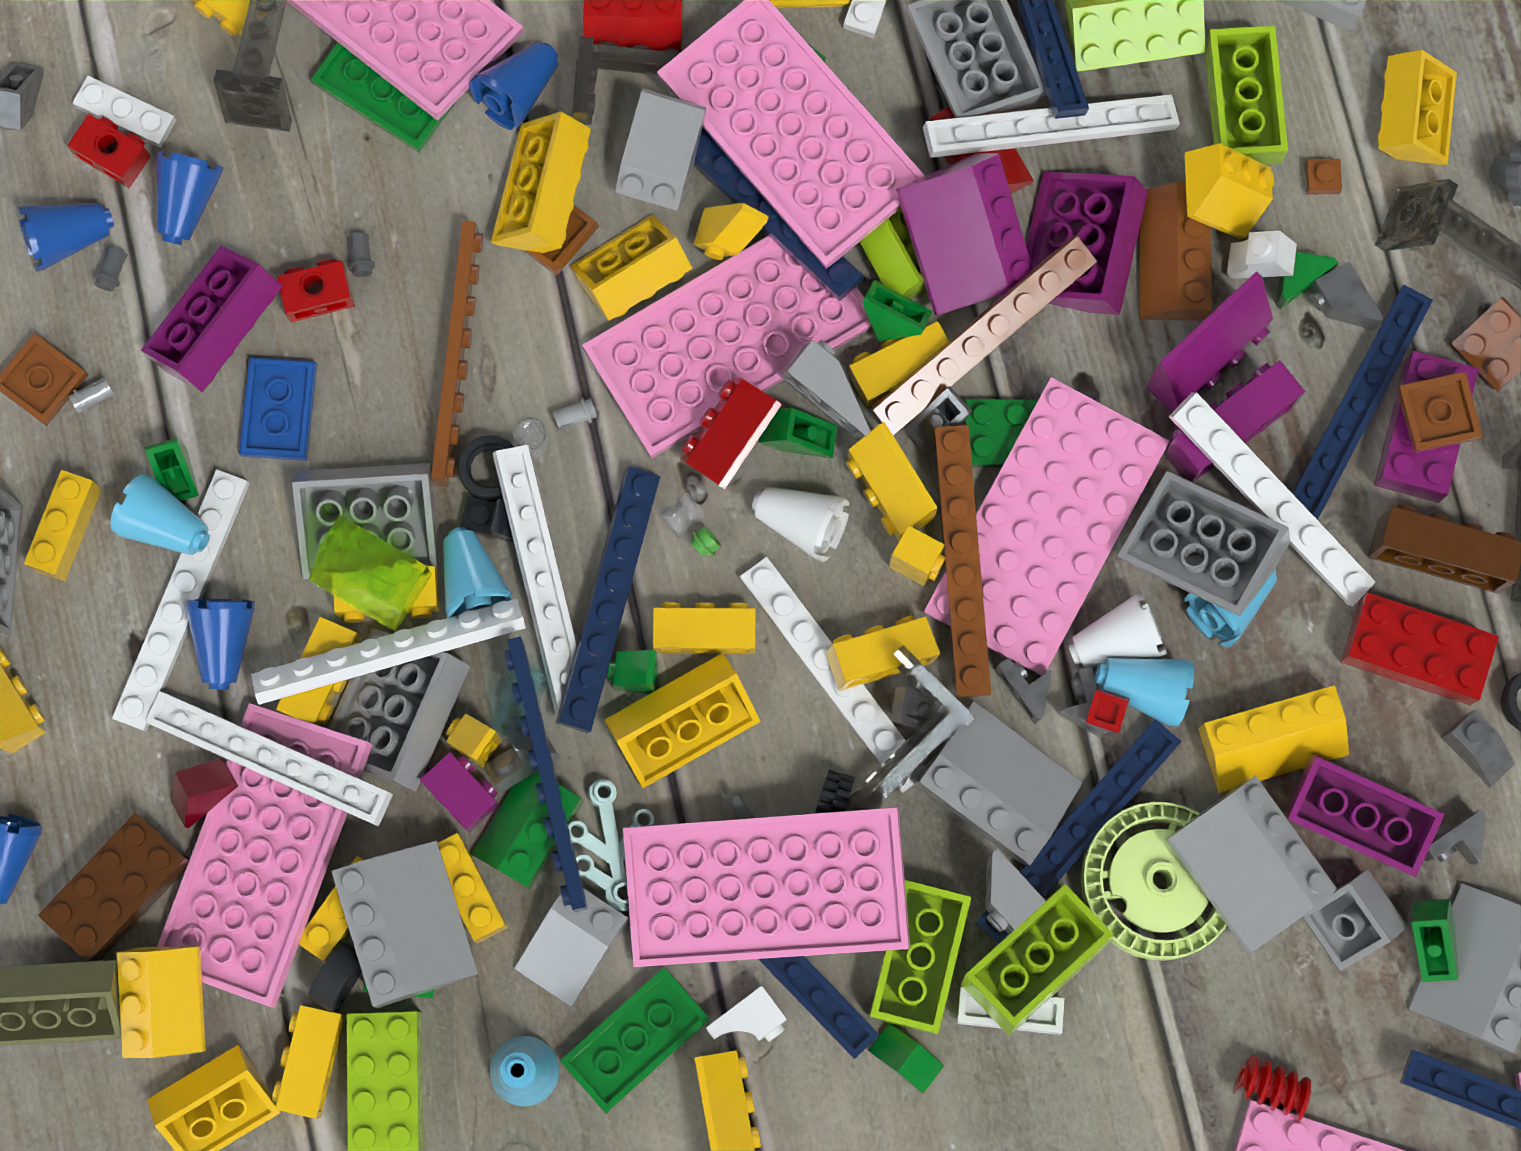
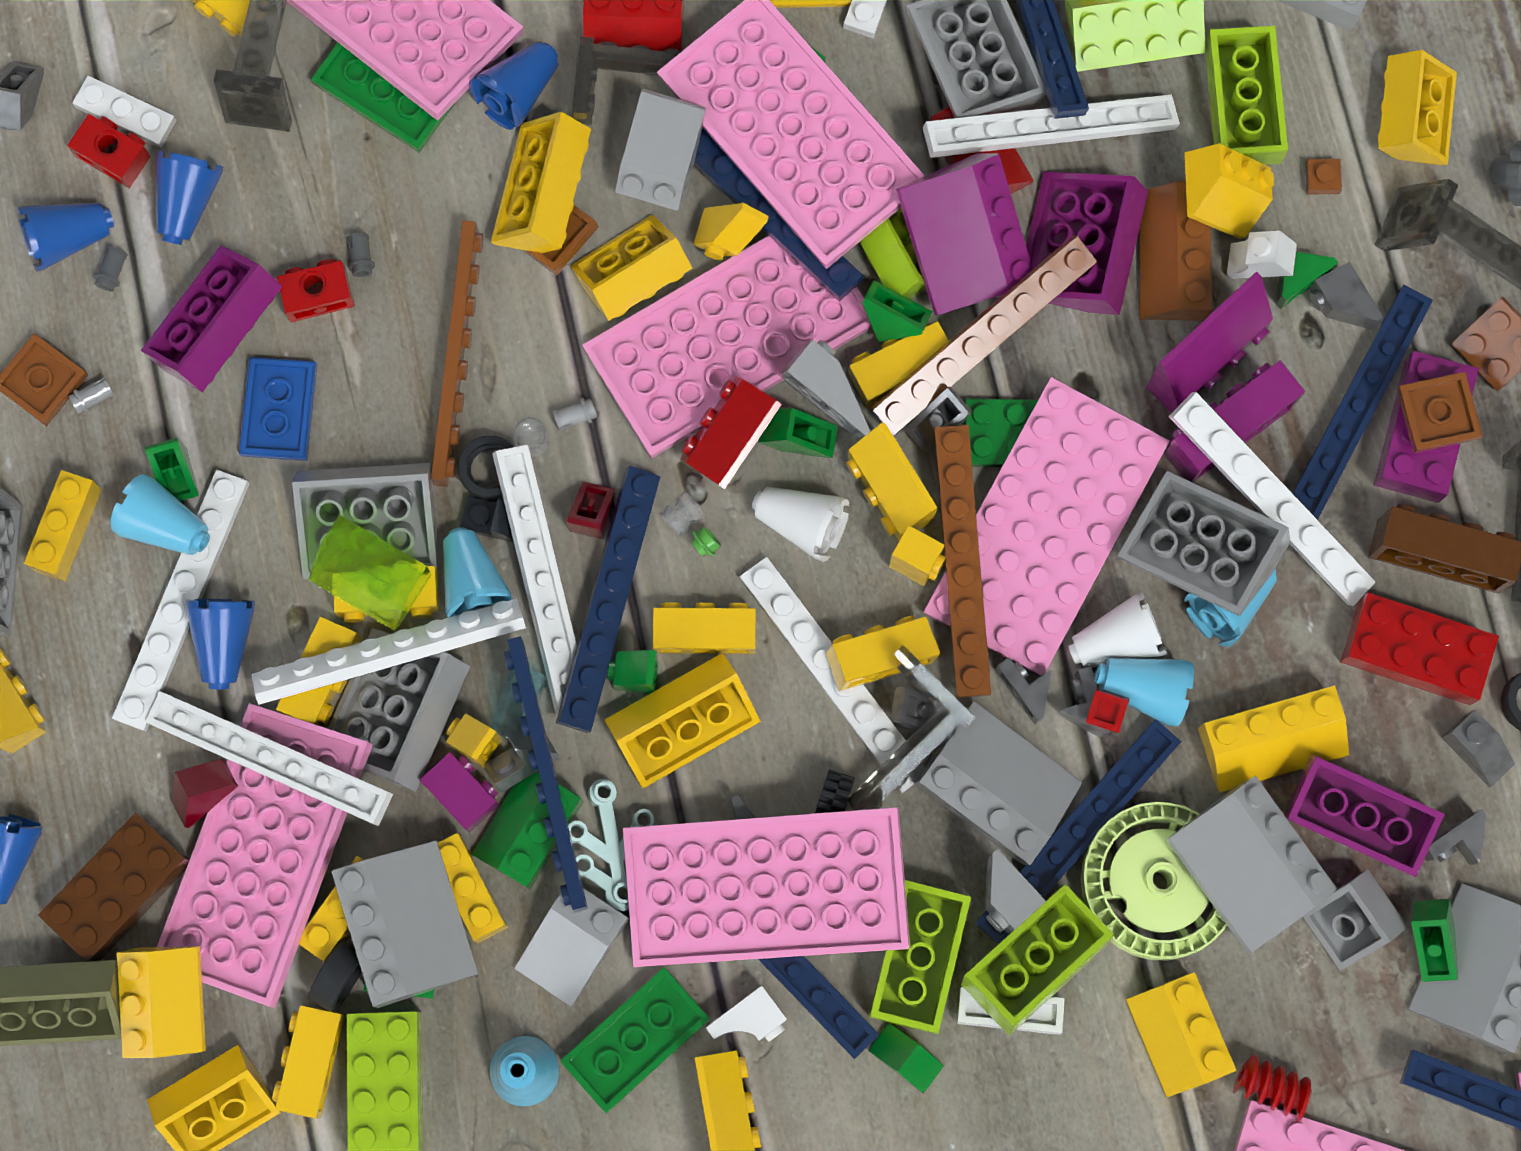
(590, 510): none -> dark red slope
(1180, 1035): none -> yellow slope

